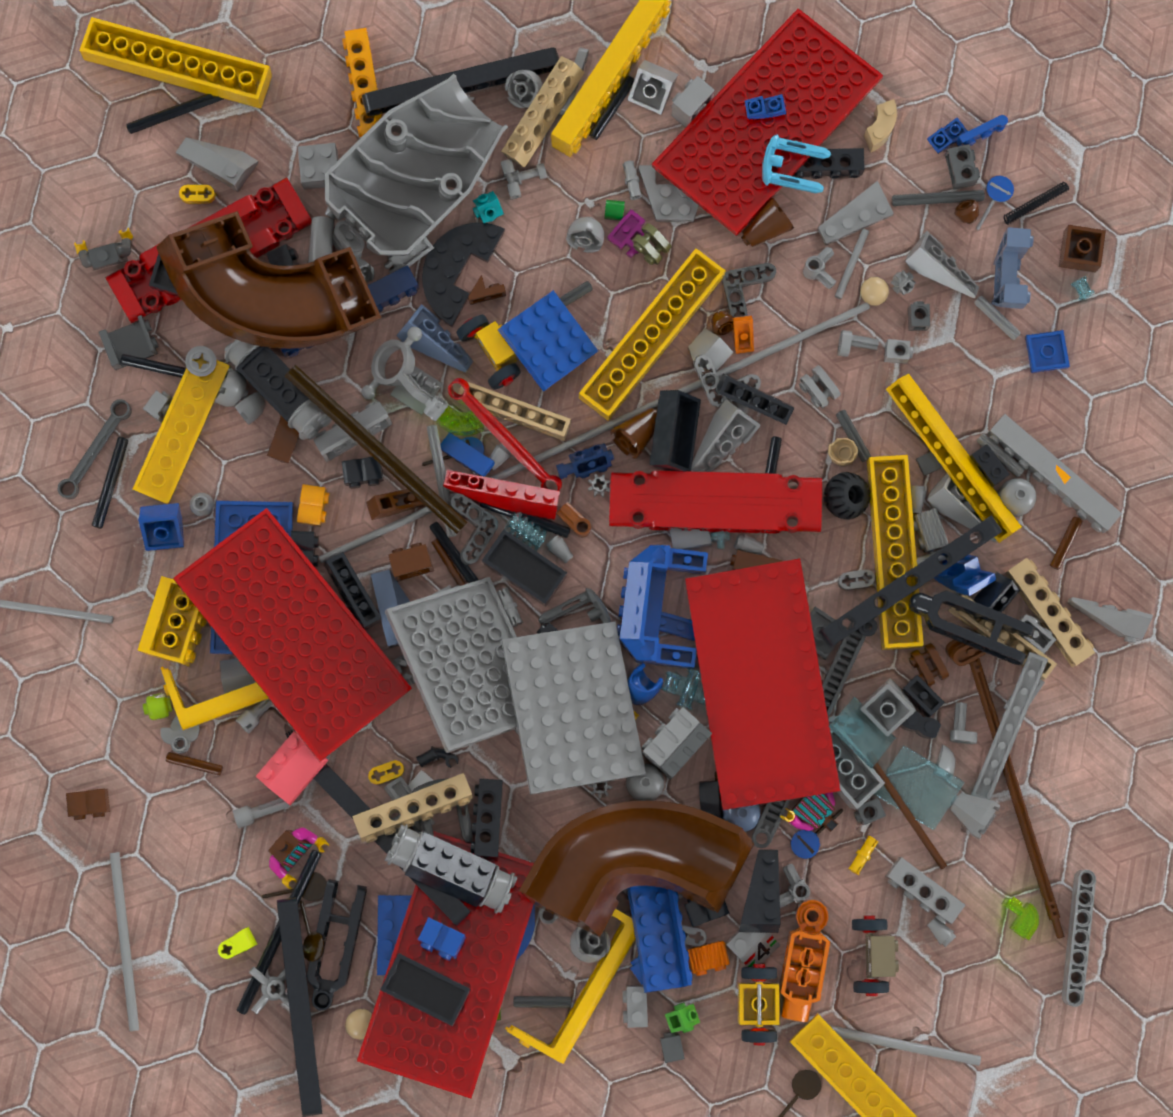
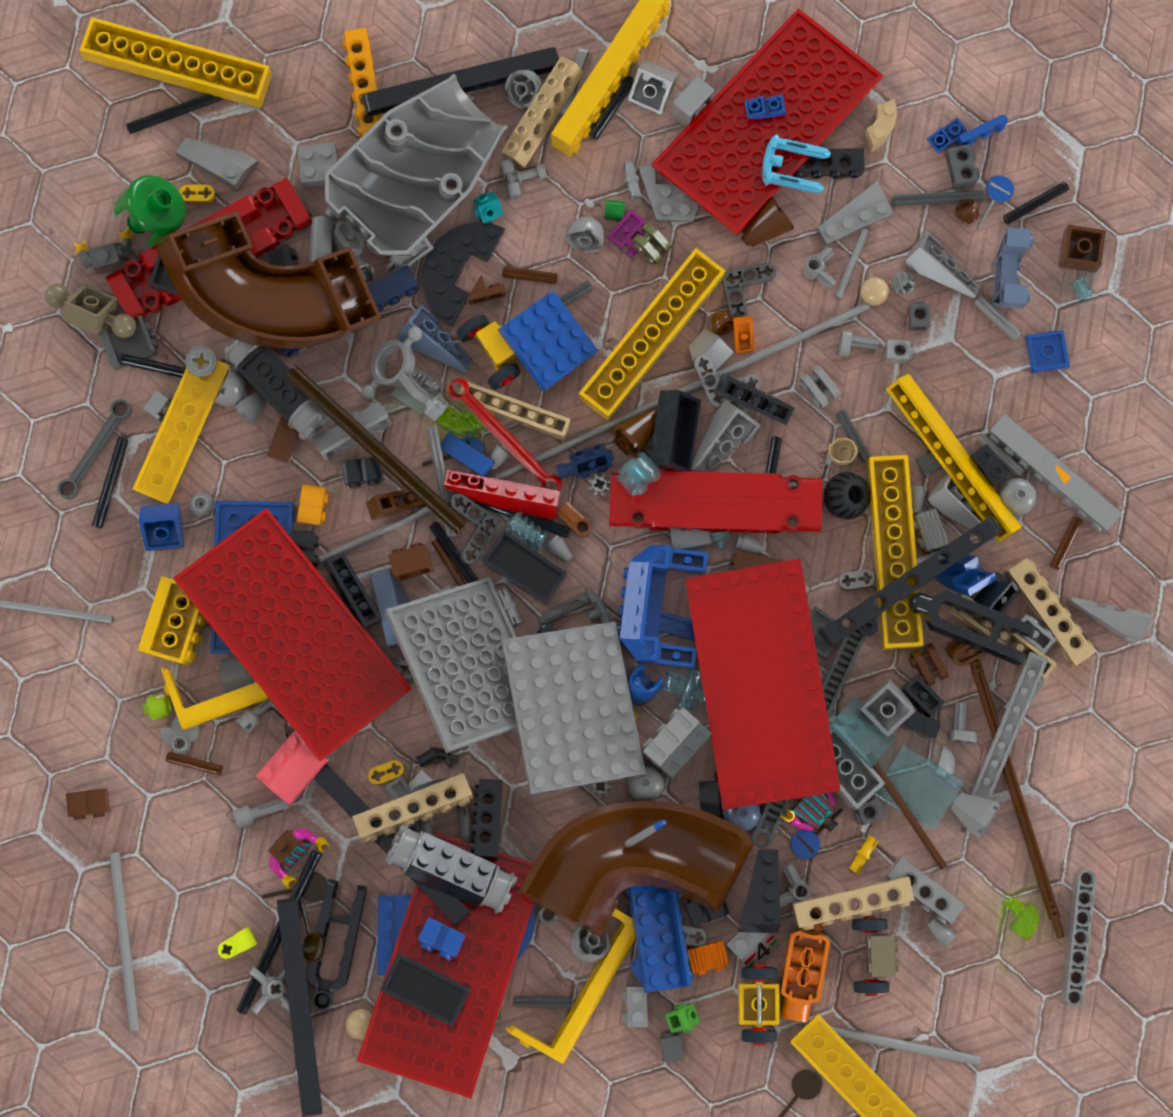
(90, 310): none -> dark tan brick
(153, 207): none -> green piece
(530, 275): none -> reddish brown axle
(638, 474): none -> clear light blue brick
(645, 833): none -> light grey piece
(901, 885): none -> tan brick

